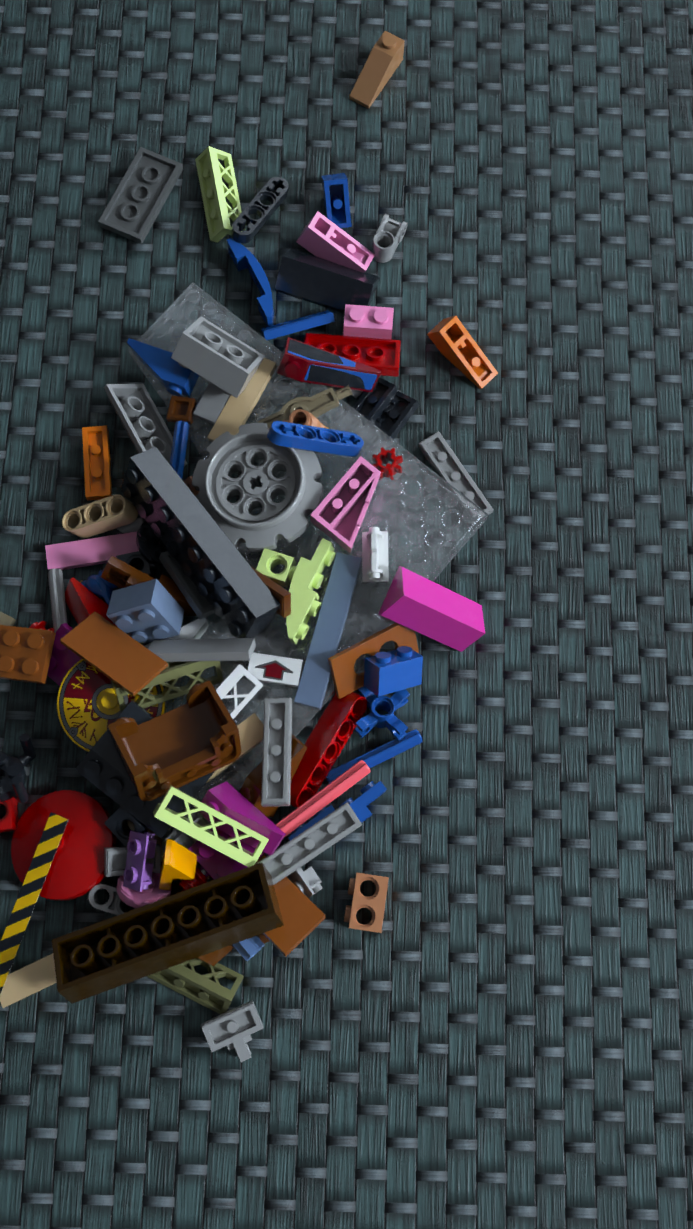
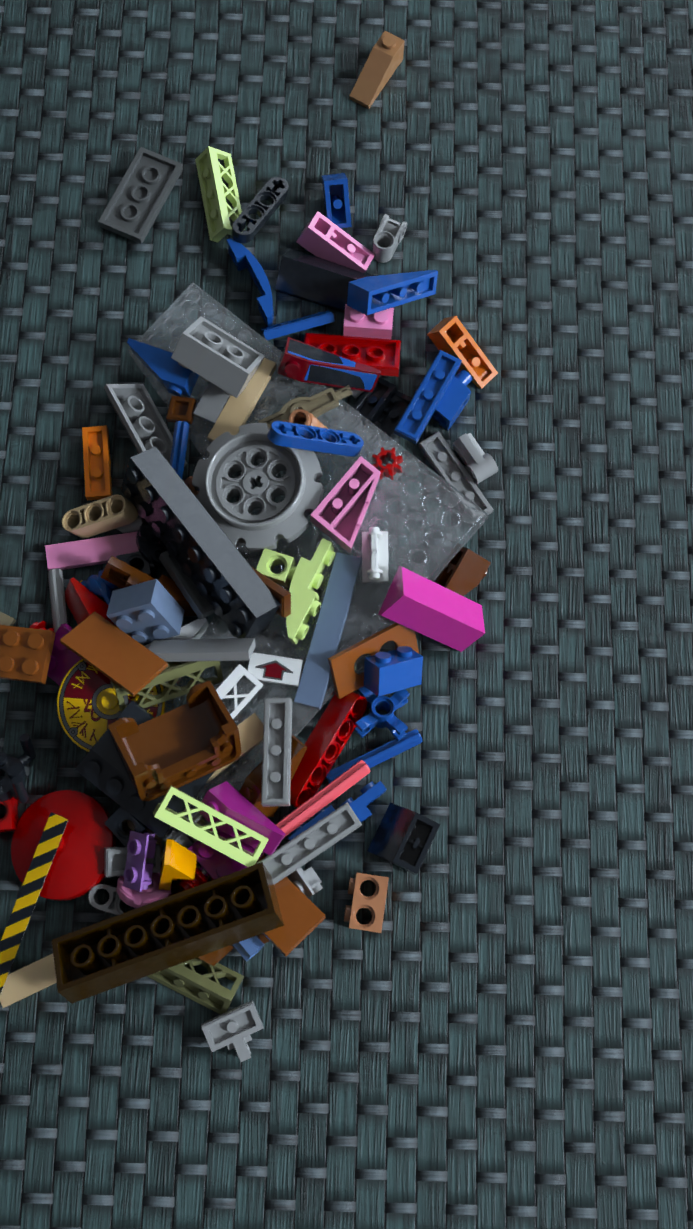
(388, 291): none -> blue slope
(404, 838): none -> black slope
(427, 397): none -> blue tile
(454, 400): none -> blue torso
(463, 572): none -> reddish brown slope
(477, 463): none -> light grey piece

